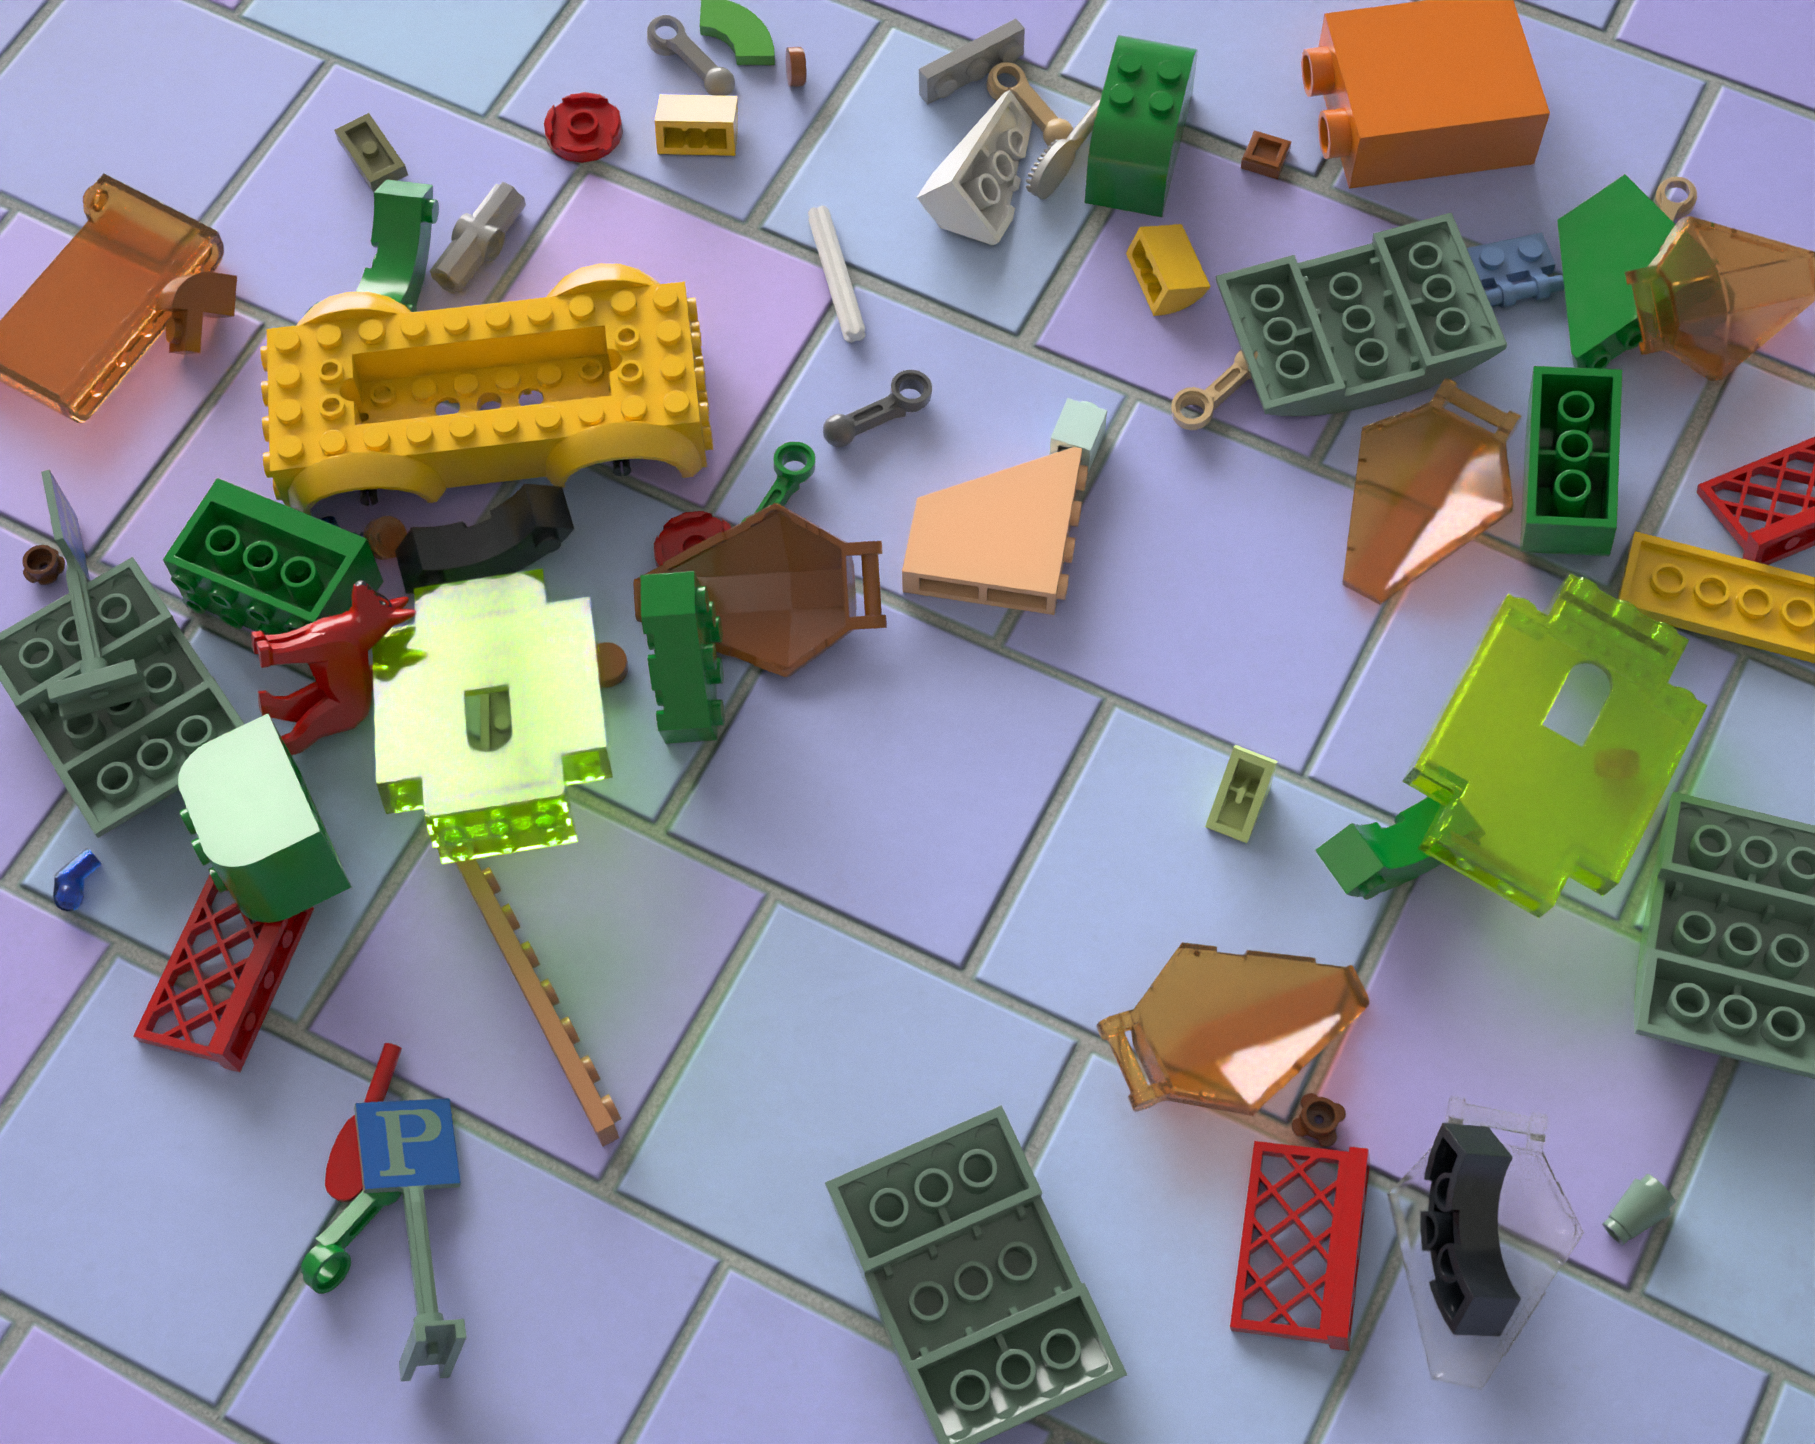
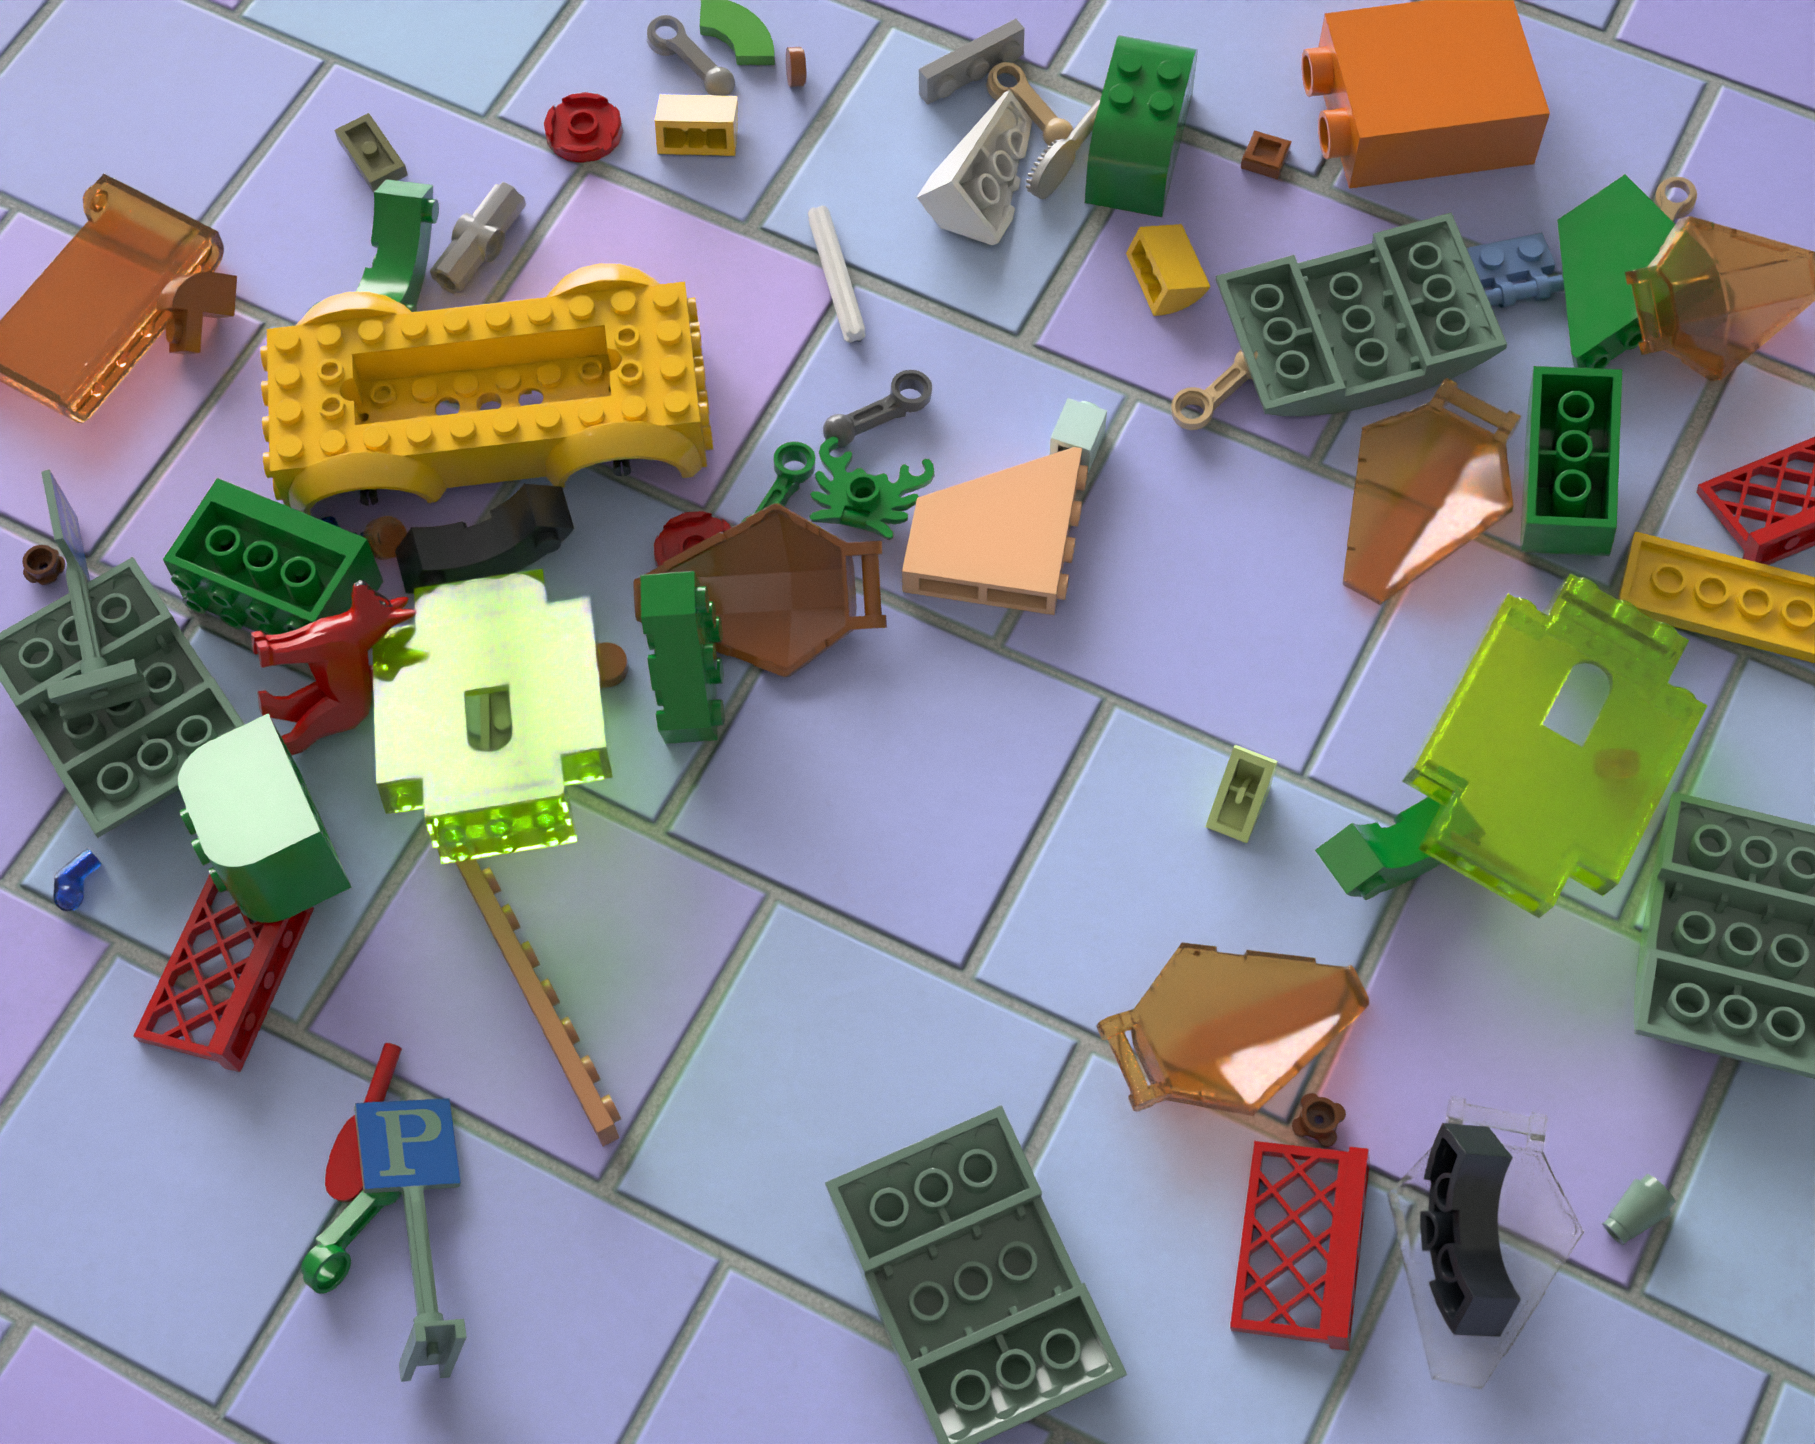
(863, 498): none -> green animal

